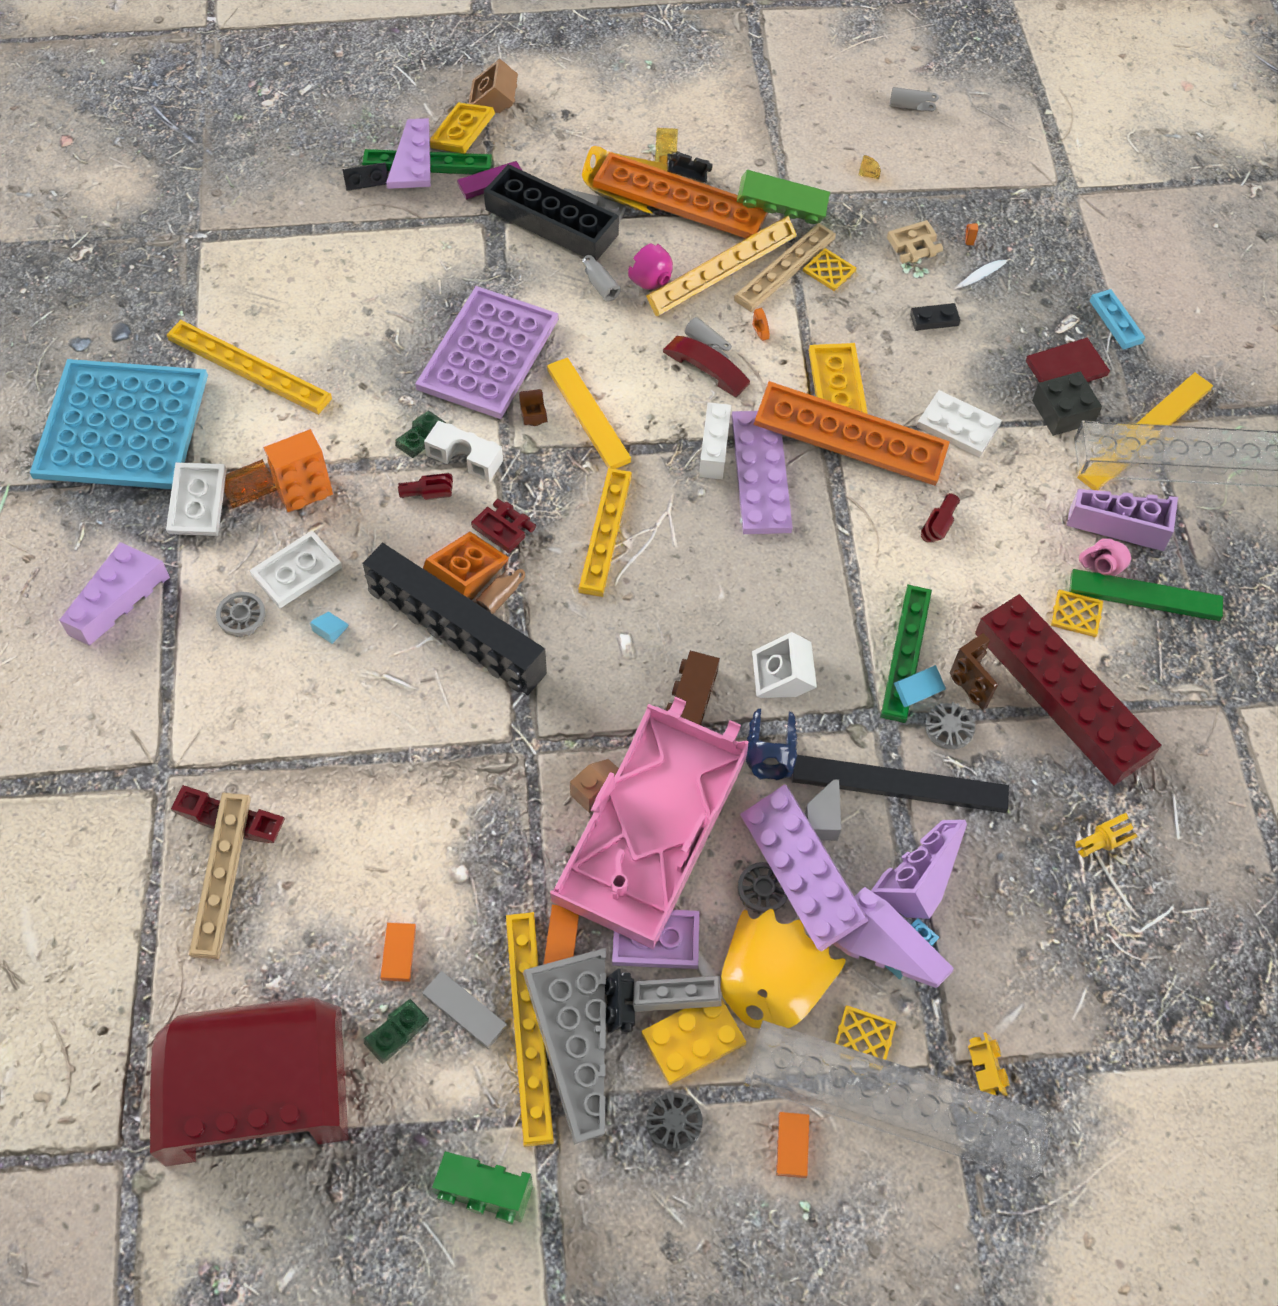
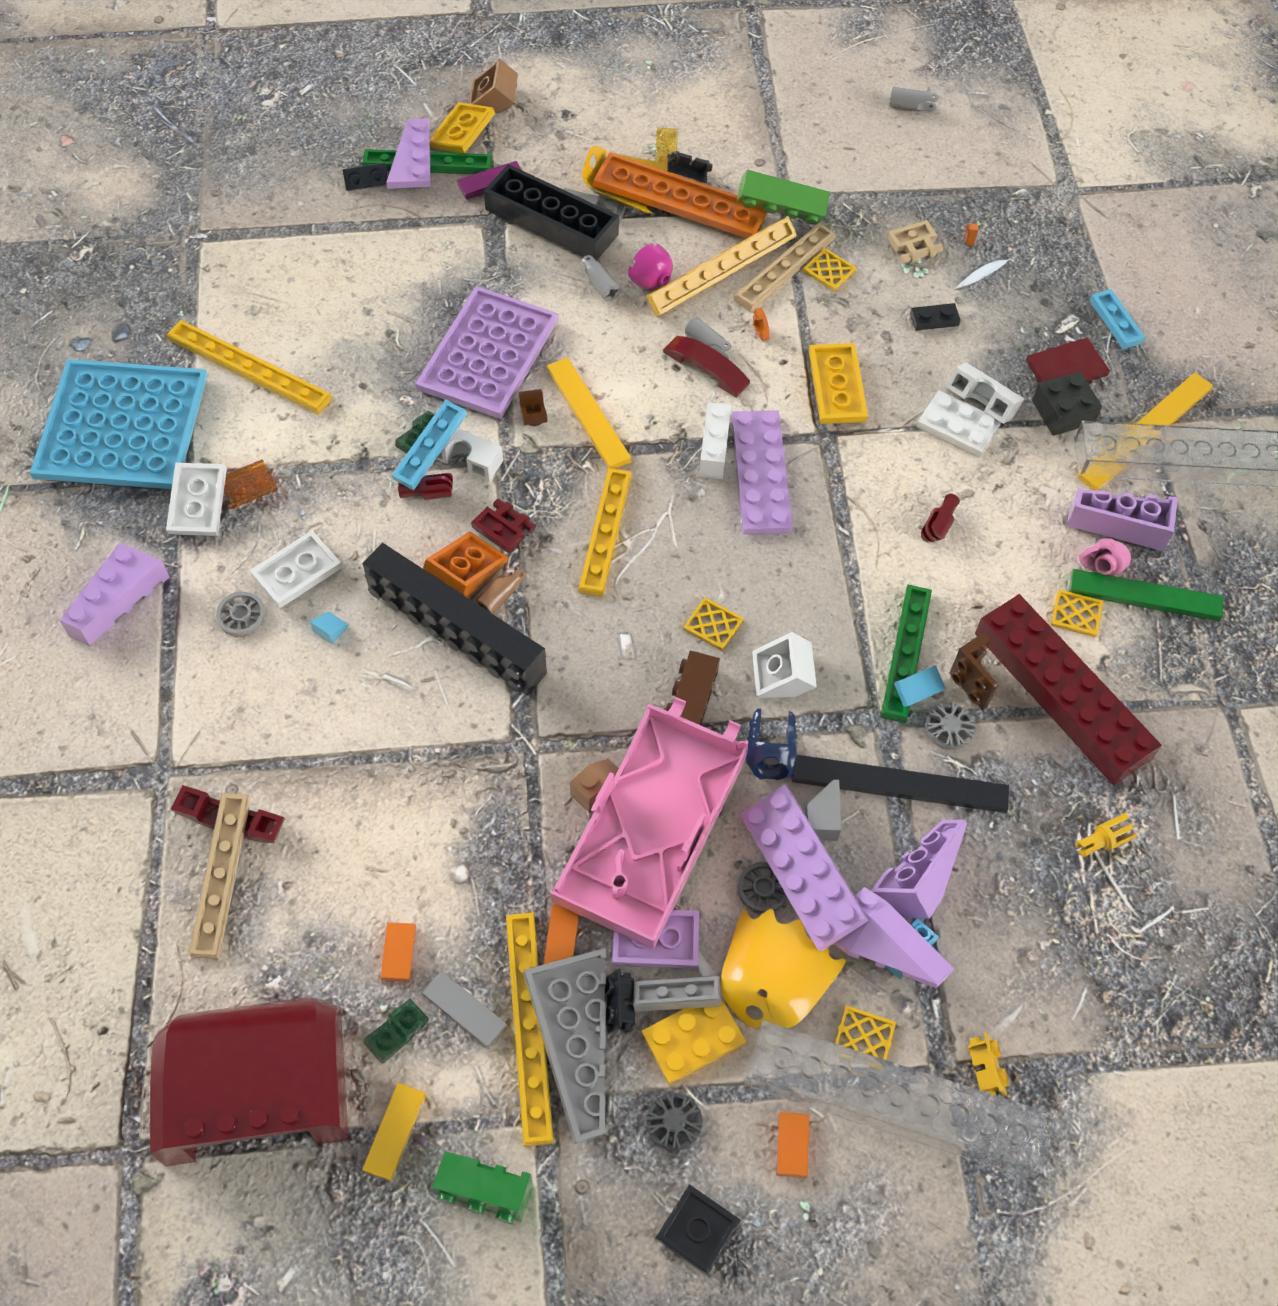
(299, 470): orange brick -> none
(394, 1132): none -> yellow tile
(429, 444): none -> medium azure plate
(698, 1229): none -> black plate
(706, 637): none -> yellow window
(852, 433): orange plate -> none
(869, 168): clear yellow tile -> none
(998, 399): none -> white arch

